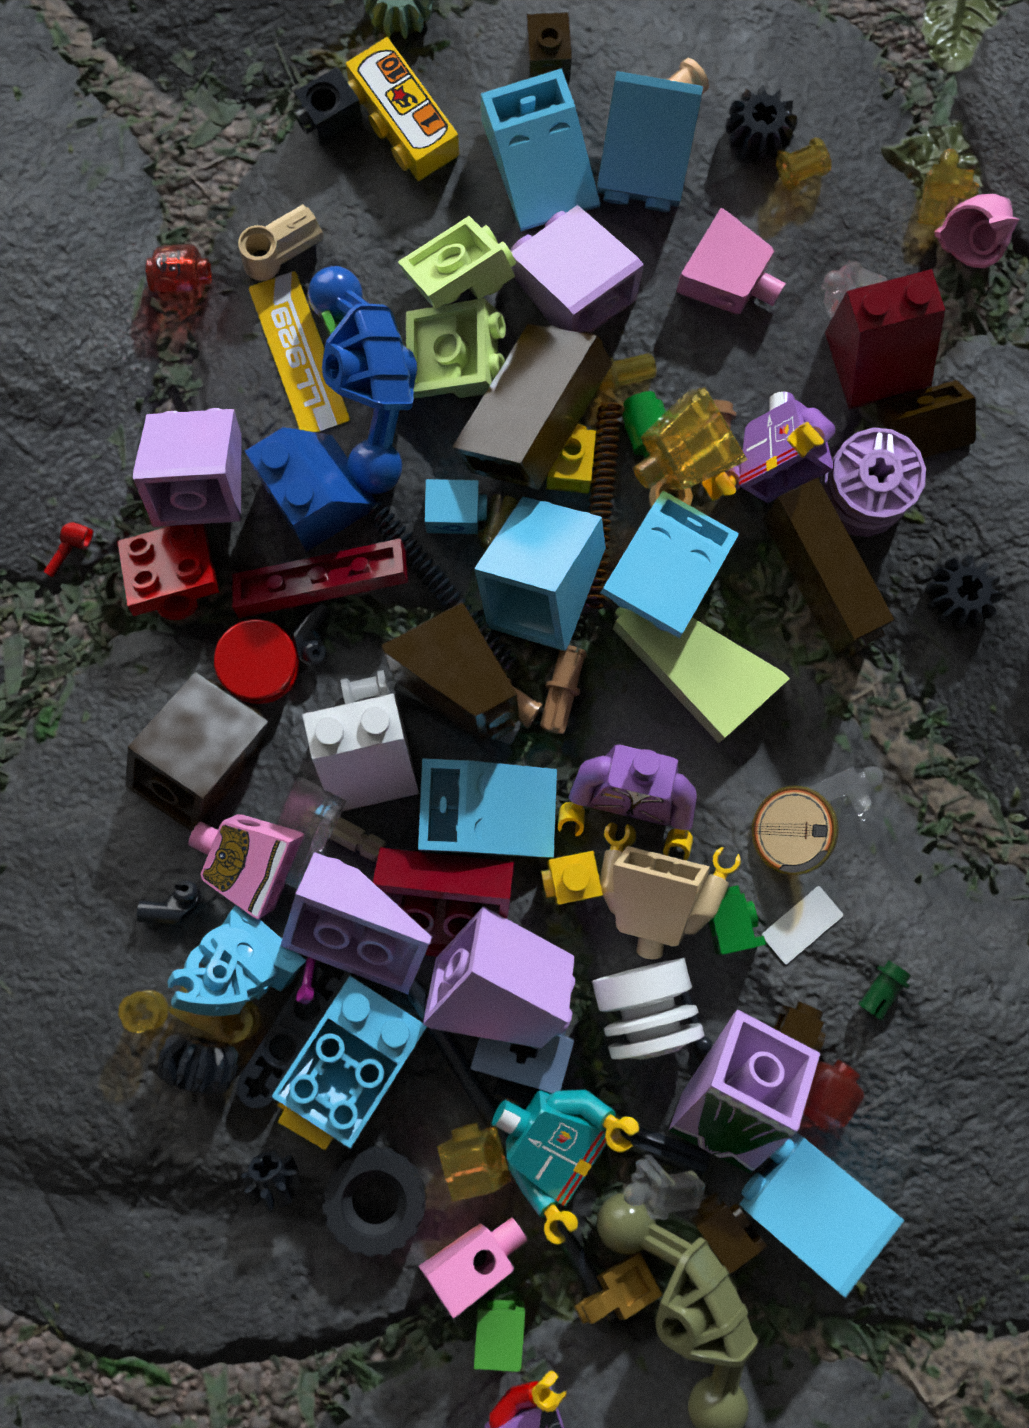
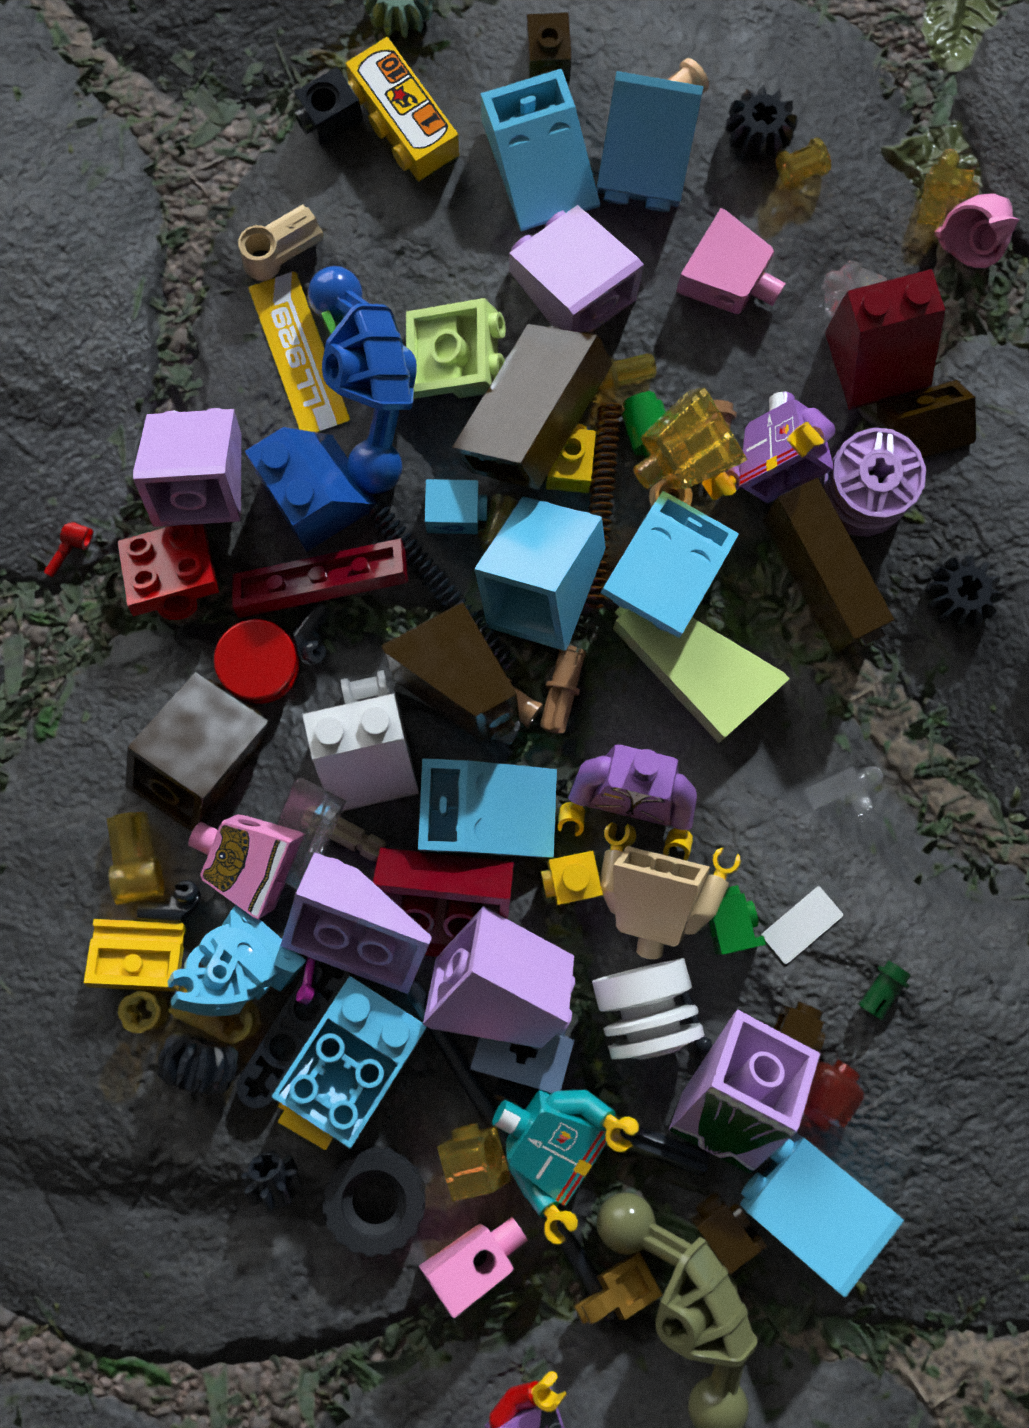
(134, 870): none -> clear yellow piece
(134, 954): none -> yellow plate
(178, 272): clear red head -> none
(459, 261): yellowish green plate -> none
(499, 1335): bright green panel -> none
(661, 1191): clear piece -> none
(795, 830): piece -> none

